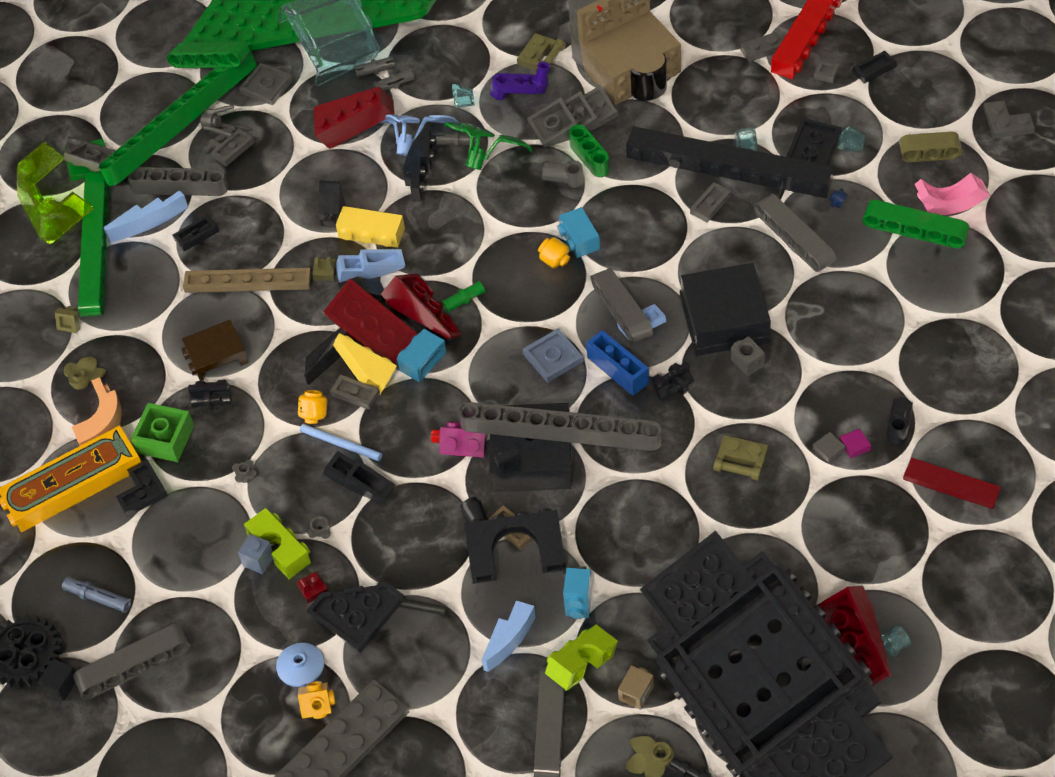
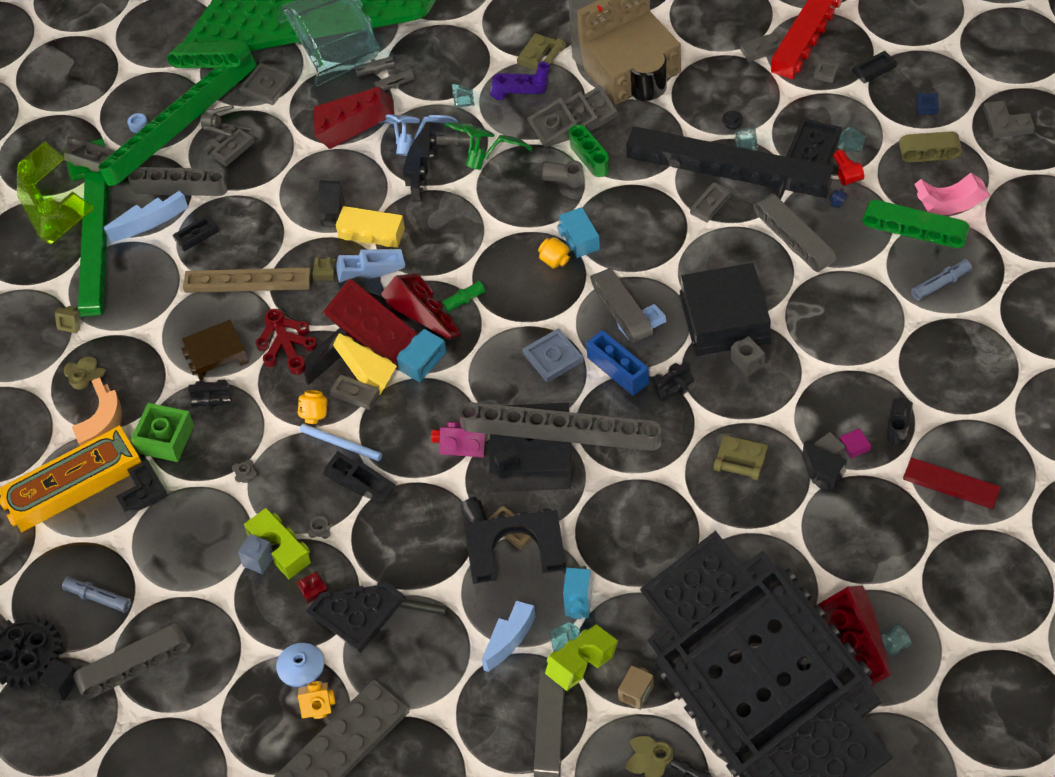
(137, 122): none -> light blue tile
(276, 320): none -> dark red plant
(563, 634): none -> clear light blue slope
(732, 119): none -> black plate
(823, 466): none -> black slope
(848, 170): none -> red axle
(927, 103): none -> dark blue plate
(948, 276): none -> sand blue pin

